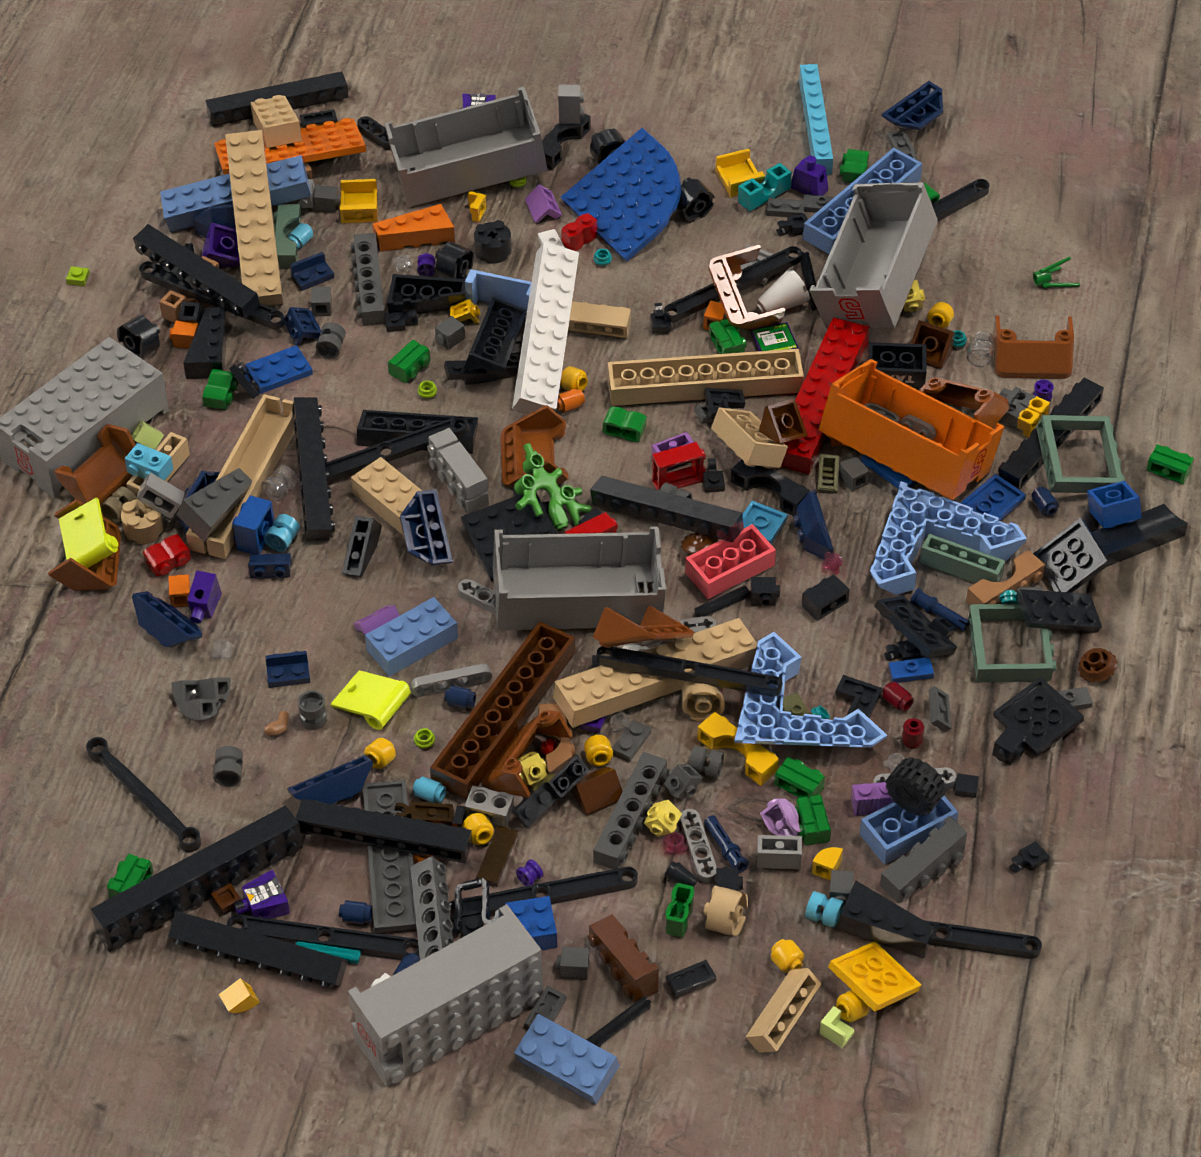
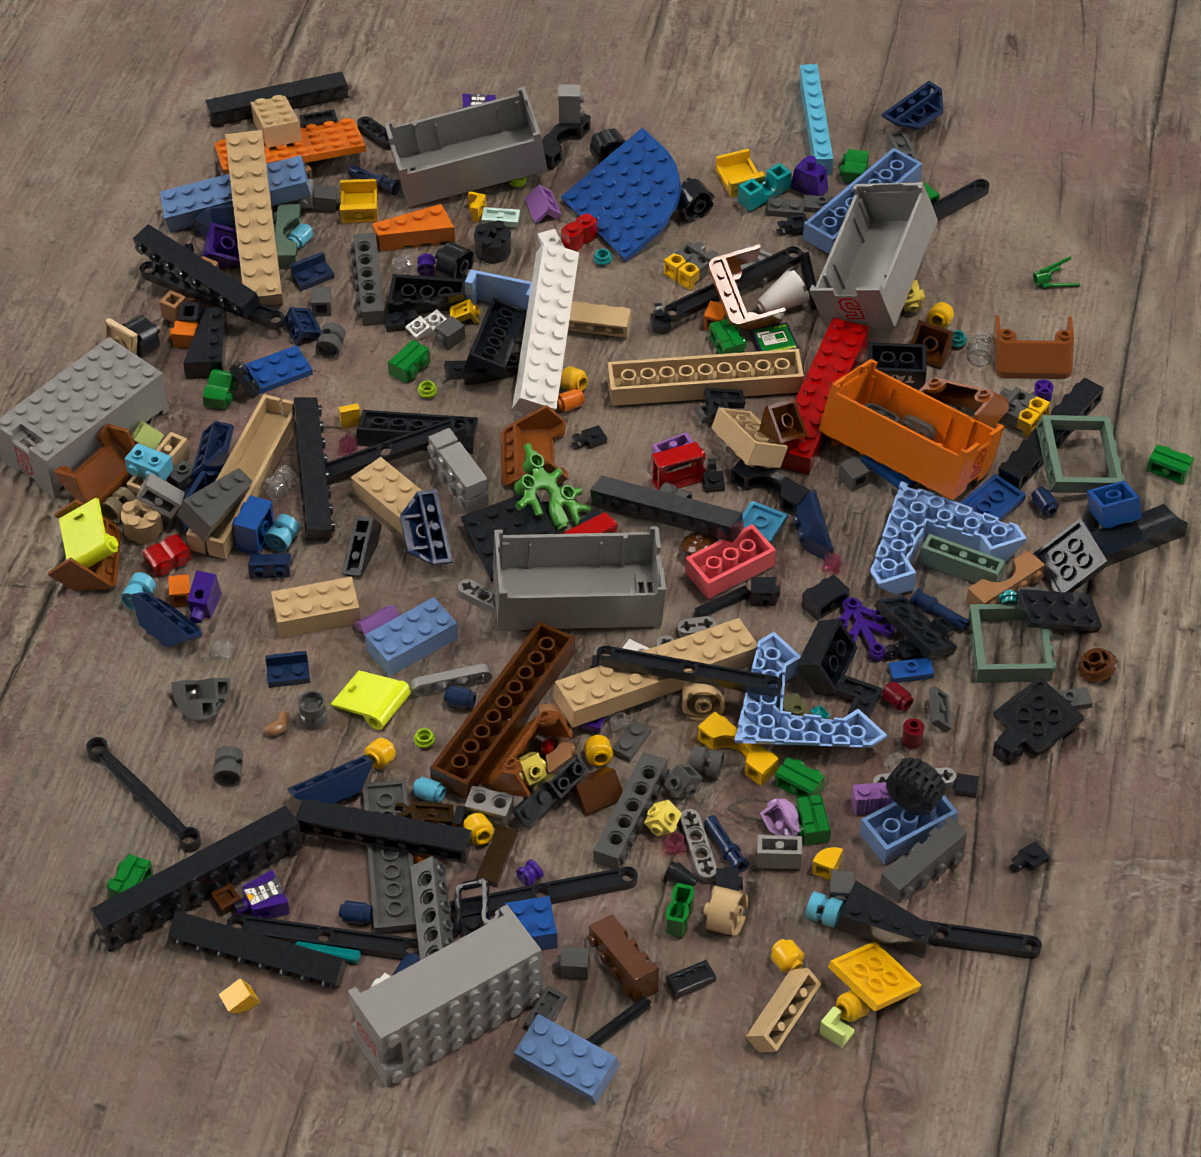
(77, 276): lime plate -> none
(121, 335): none -> tan tile
(138, 583): none -> medium azure wheel
(181, 476): none -> dark grey brick
(213, 448): none -> dark blue wedge
(315, 607): none -> tan brick
(348, 444): none -> clear pink plate
(349, 415): none -> yellow brick
(383, 181): none -> dark blue pin
(425, 327): none -> white slope
(508, 216): none -> light aqua plate
(591, 437): none -> black plate
(624, 424): green brick -> none
(654, 628): dark orange windscreen -> none
(688, 264): none -> hips
(827, 656): none -> black brick
(829, 460): olive slope -> none
(853, 608): none -> dark purple plant

